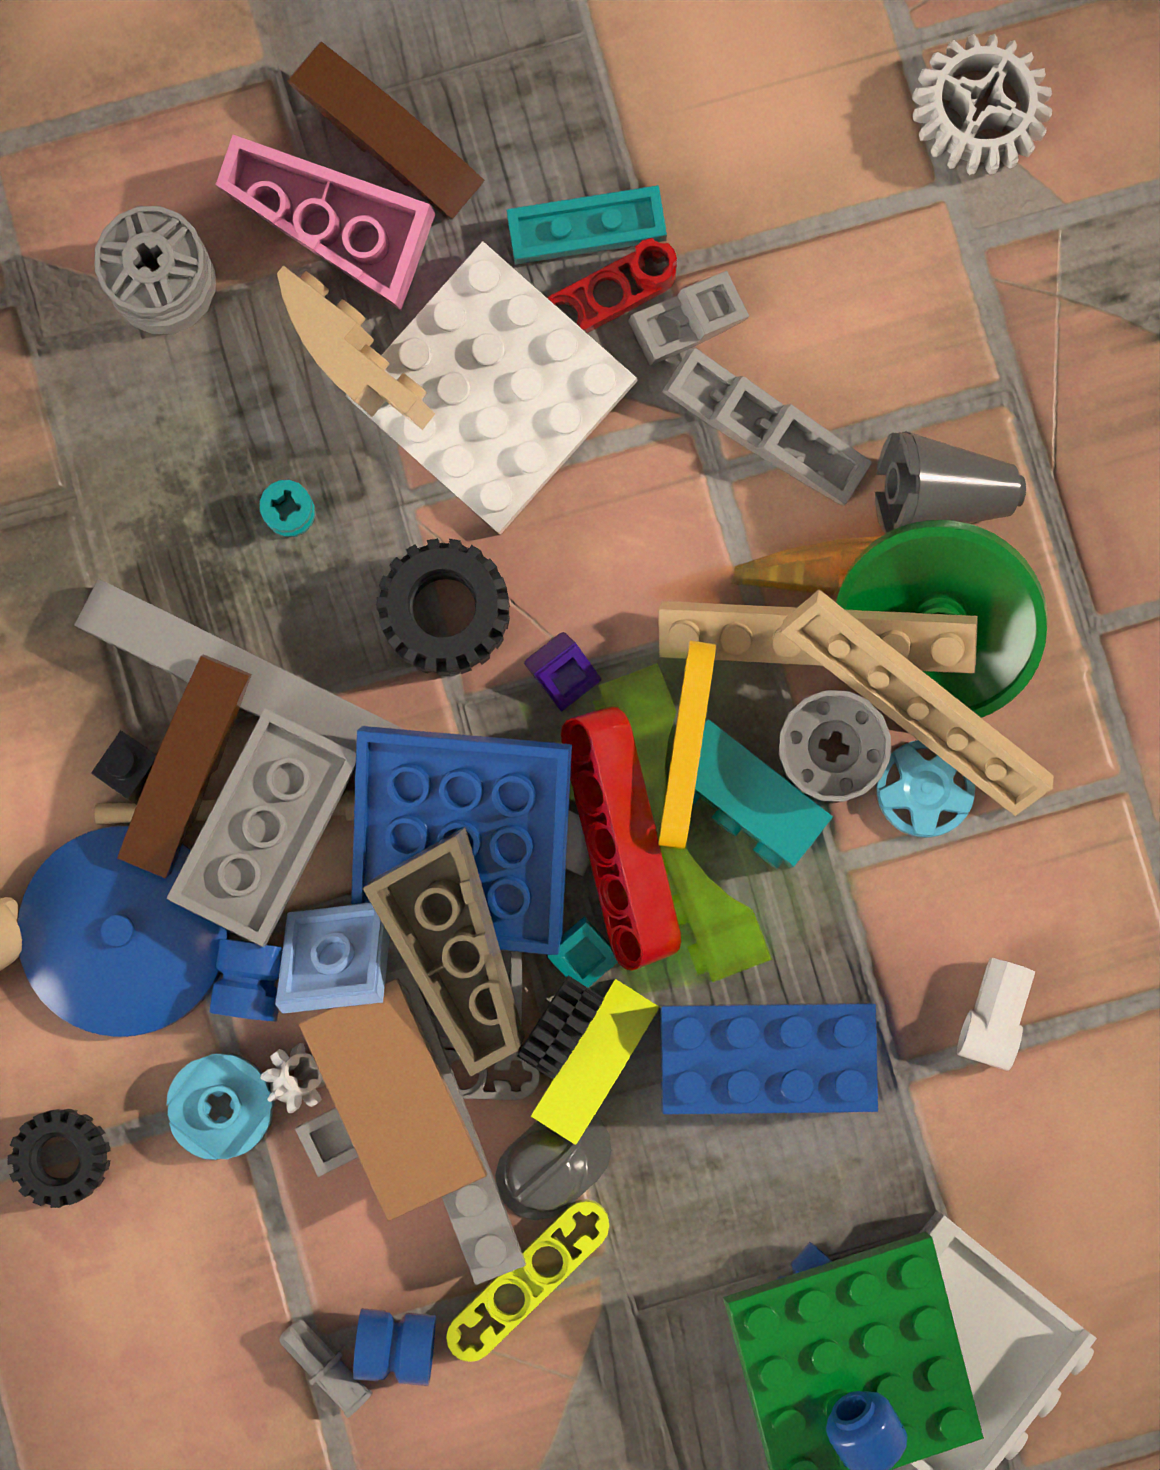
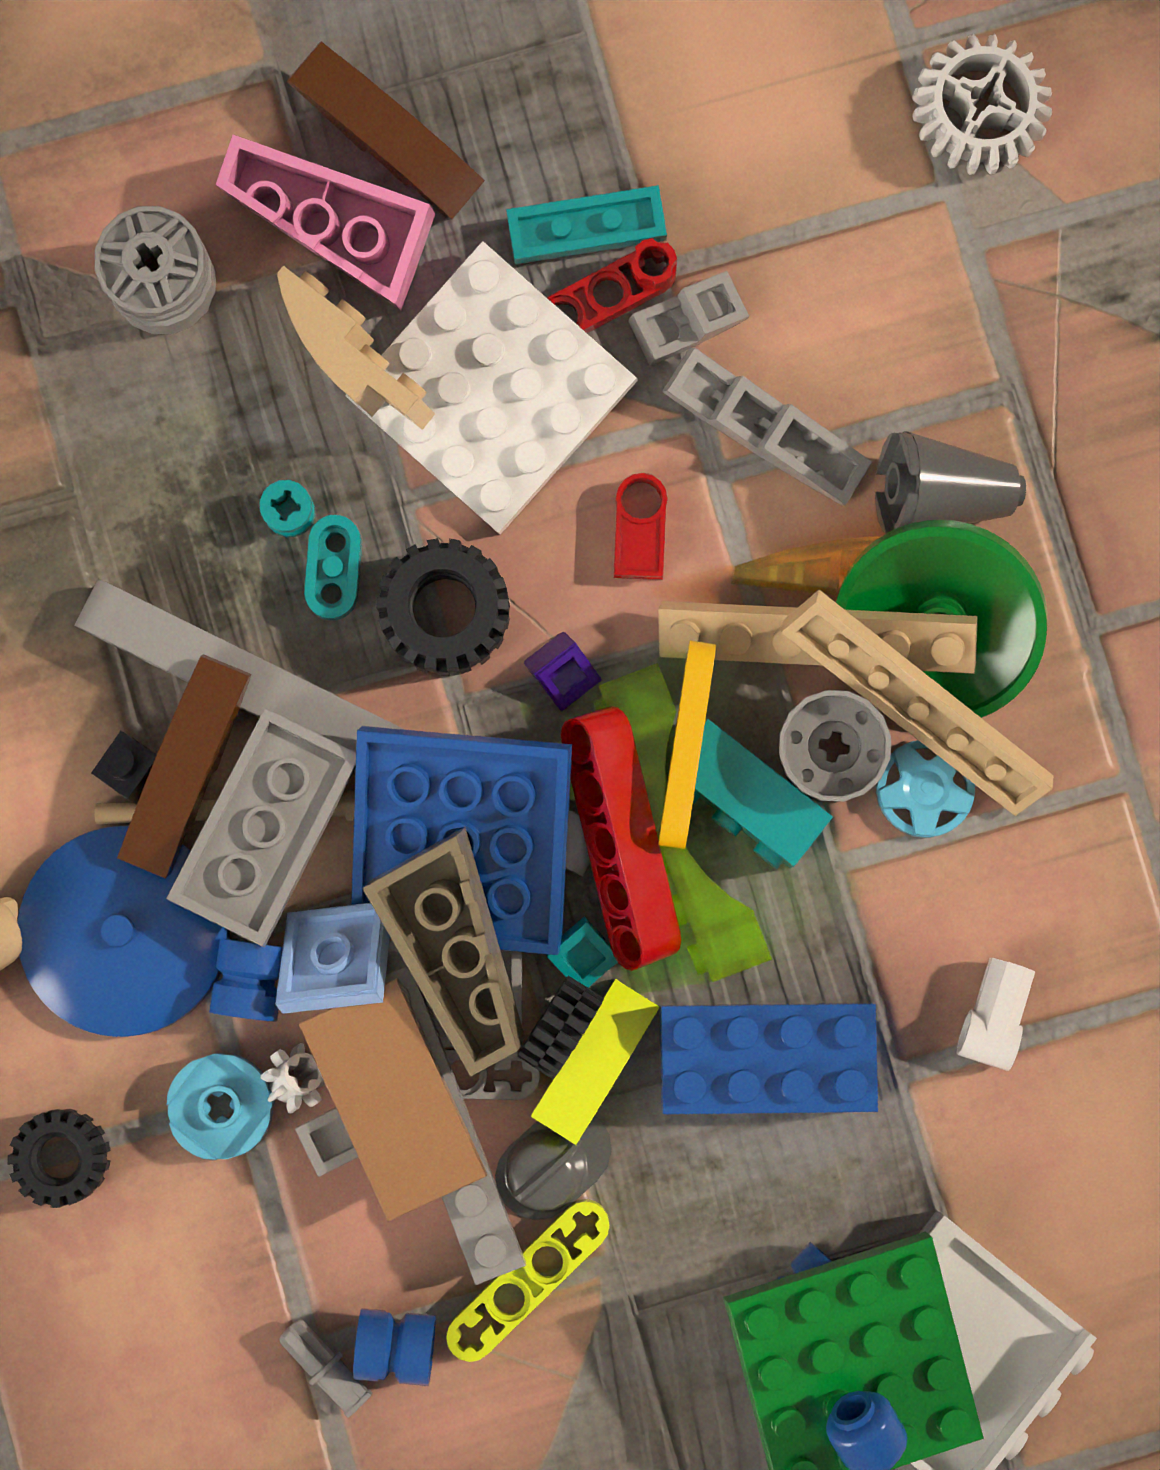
(333, 568): none -> teal plate
(640, 541): none -> red piece

